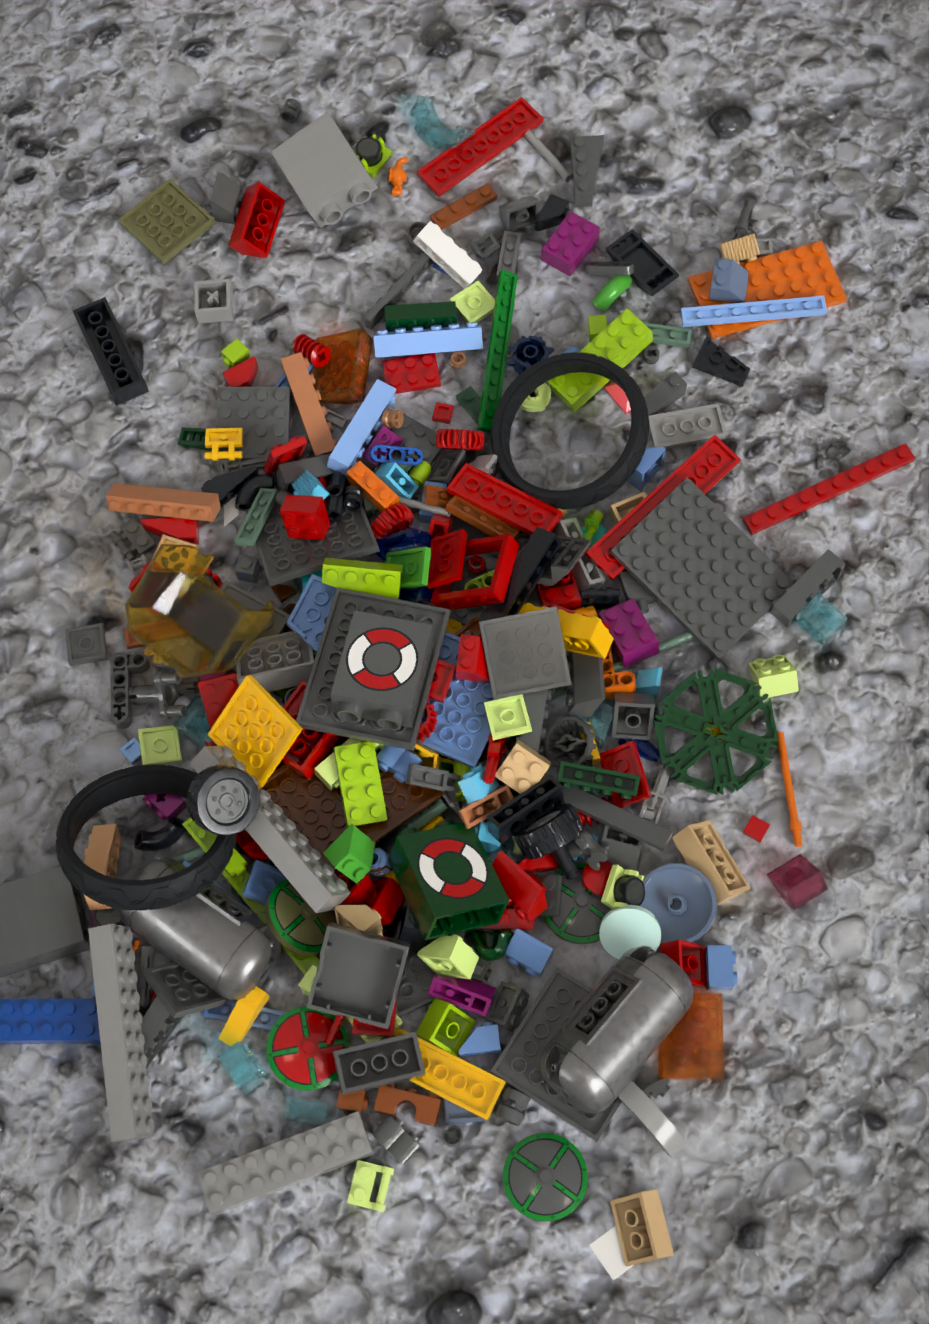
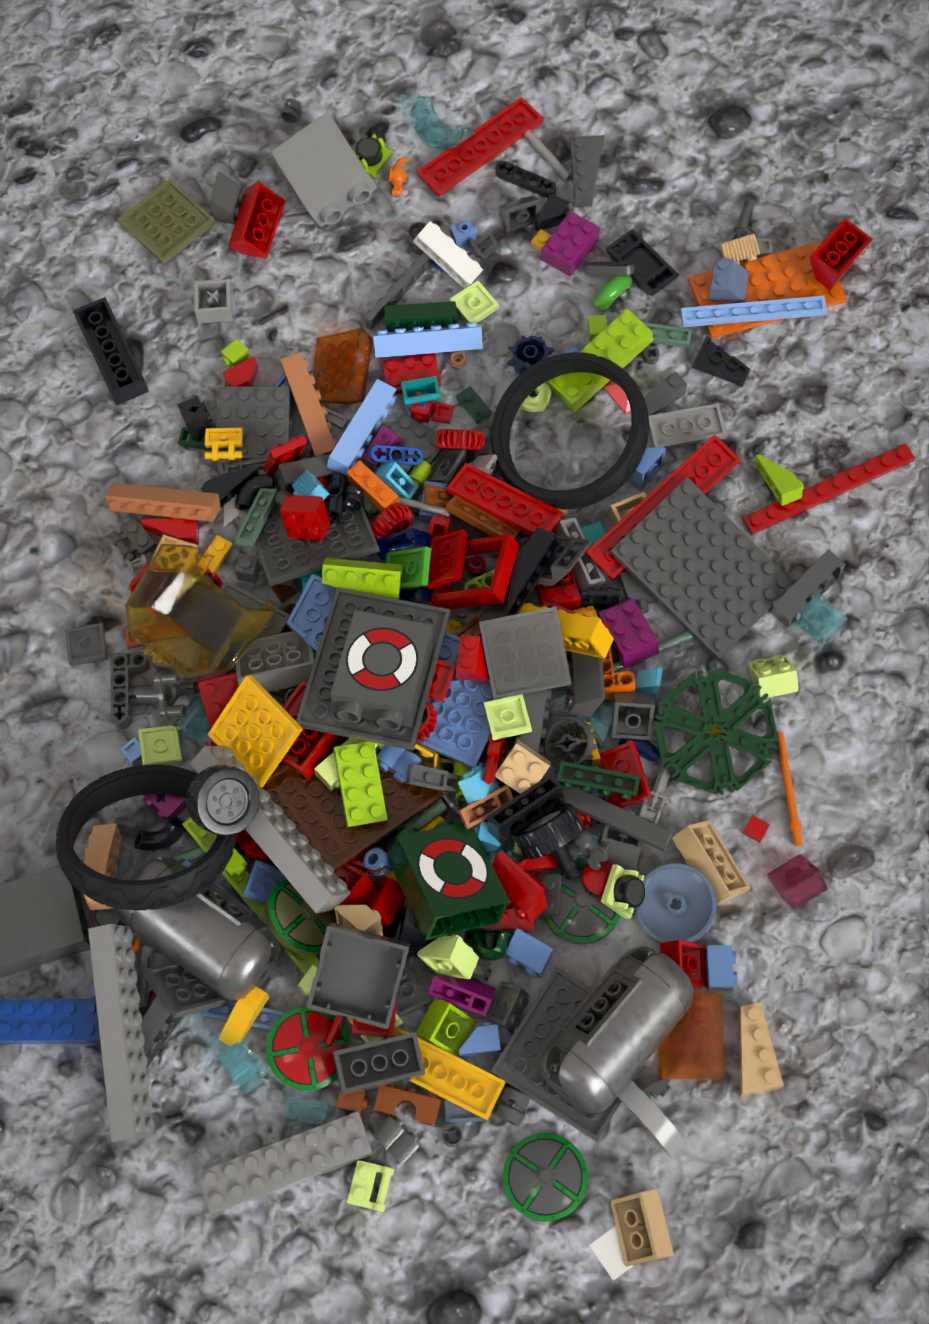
(195, 416): none -> black brick
(219, 549): none -> yellow plate
(316, 353): red piece -> none
(352, 853): bright green slope -> none
(393, 418): medium nougat wheel -> none
(422, 411): none -> red brick
(428, 386): none -> teal tile
(463, 233): none -> medium blue brick
(464, 206): dark orange plate -> none
(497, 349): green plate -> none
(509, 252): flat silver plate -> none
(524, 181): none -> black beam
(540, 239): none -> yellow plate
(592, 523): clear neon green piece -> none
(628, 929): light aqua tile -> none
(757, 1058): none -> tan wedge
(780, 480): none -> lime slope
(838, 253): none -> red slope

